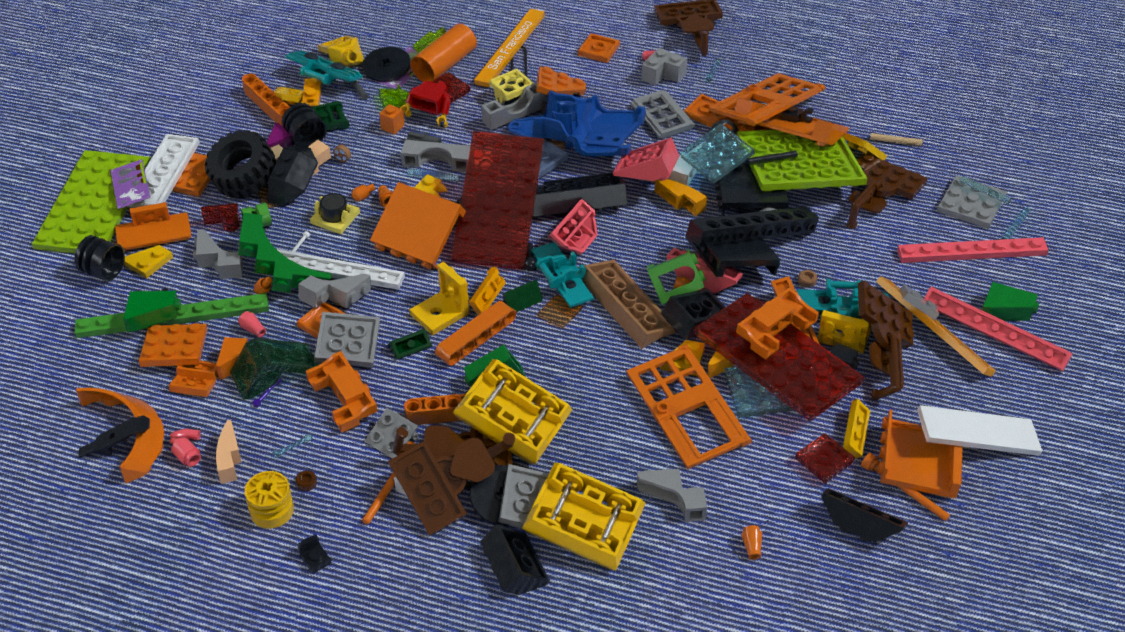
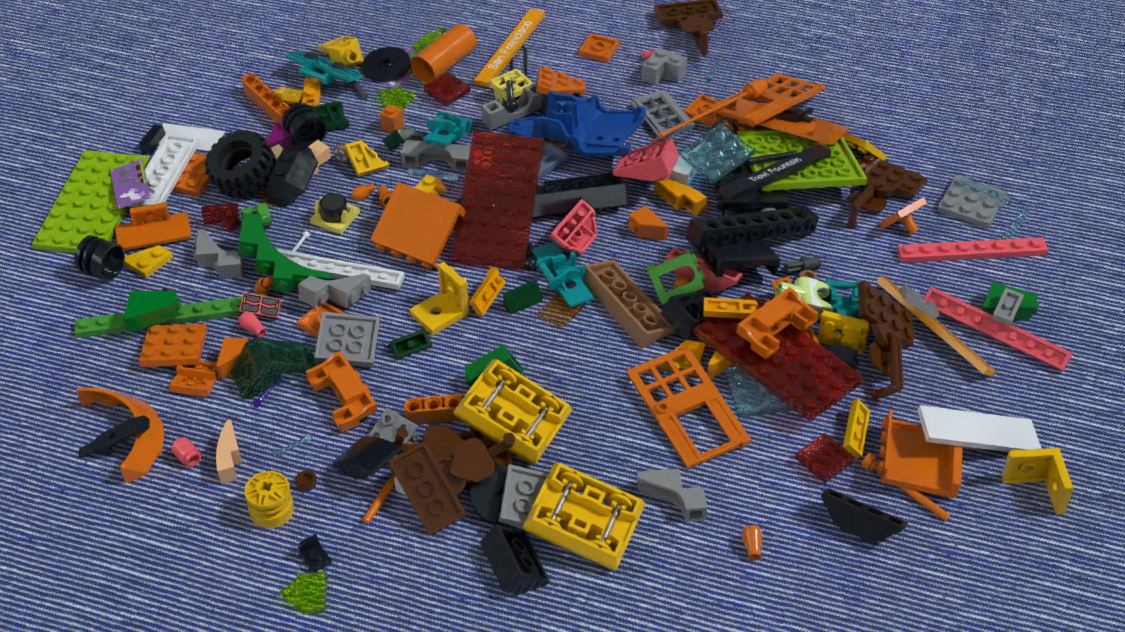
(152, 139): none -> black piece
(188, 433): coral arm -> none
(206, 137): none -> white sticker
(260, 305): none -> tile
(307, 593): none -> clear neon green slope
(364, 159): none -> yellow wing
(366, 456): none -> black slope
(397, 137): none -> dark green slope
(429, 98): red torso -> none
(447, 128): none -> teal piece
(475, 333): orange beam -> none
(510, 105): none -> black bar
(647, 224): none -> orange slope
(728, 307): none -> light orange plate
(750, 90): none -> orange flag
(774, 172): none -> black tile
(802, 264): none -> dark grey axle
(807, 290): none -> yellowish green connector
(896, 139): tan bar -> none
(905, 216): none -> orange tile
(1007, 306): none -> light grey plate
(1041, 466): none -> yellow bracket

